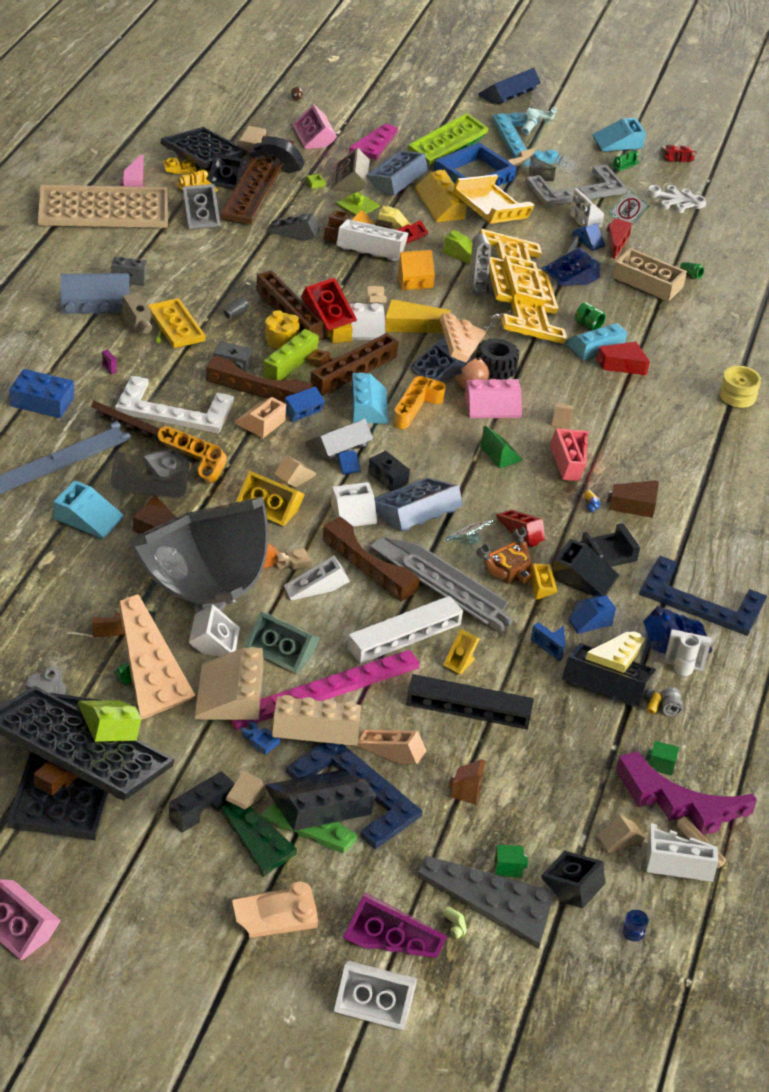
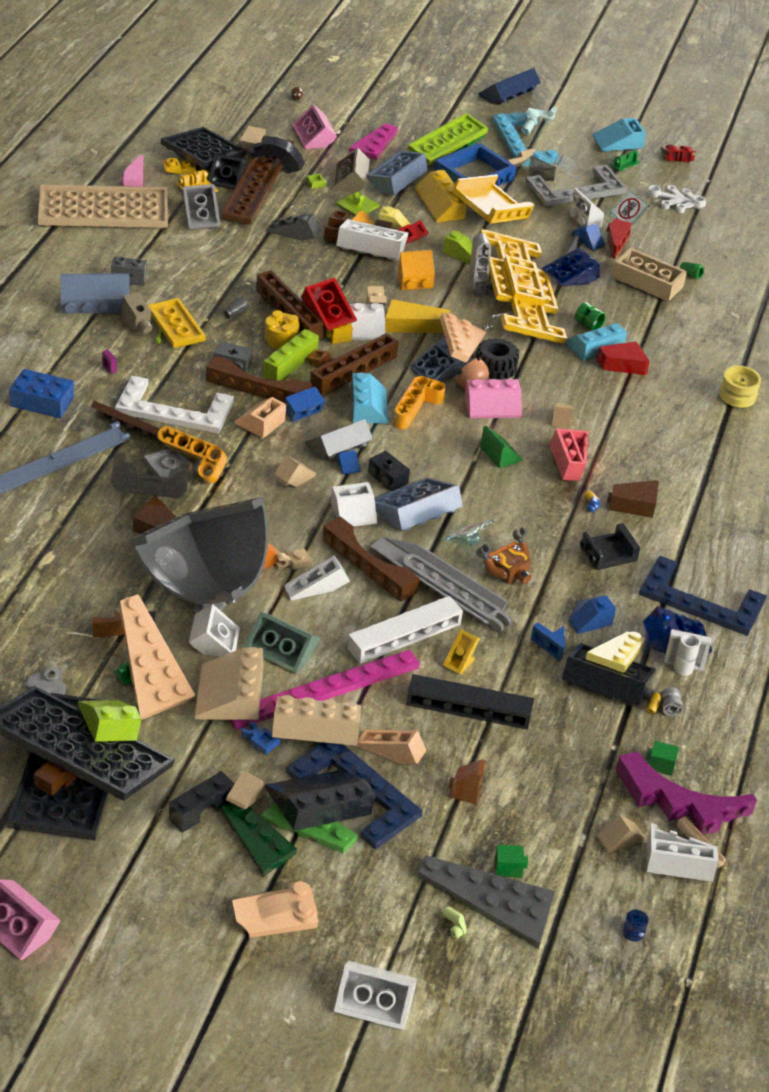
(86, 510): medium azure slope -> none
(279, 500): yellow slope -> none
(390, 929): magenta wedge -> none
(516, 520): red slope -> none
(542, 580): yellow slope -> none
(575, 878): black slope -> none
(583, 569): black slope -> none

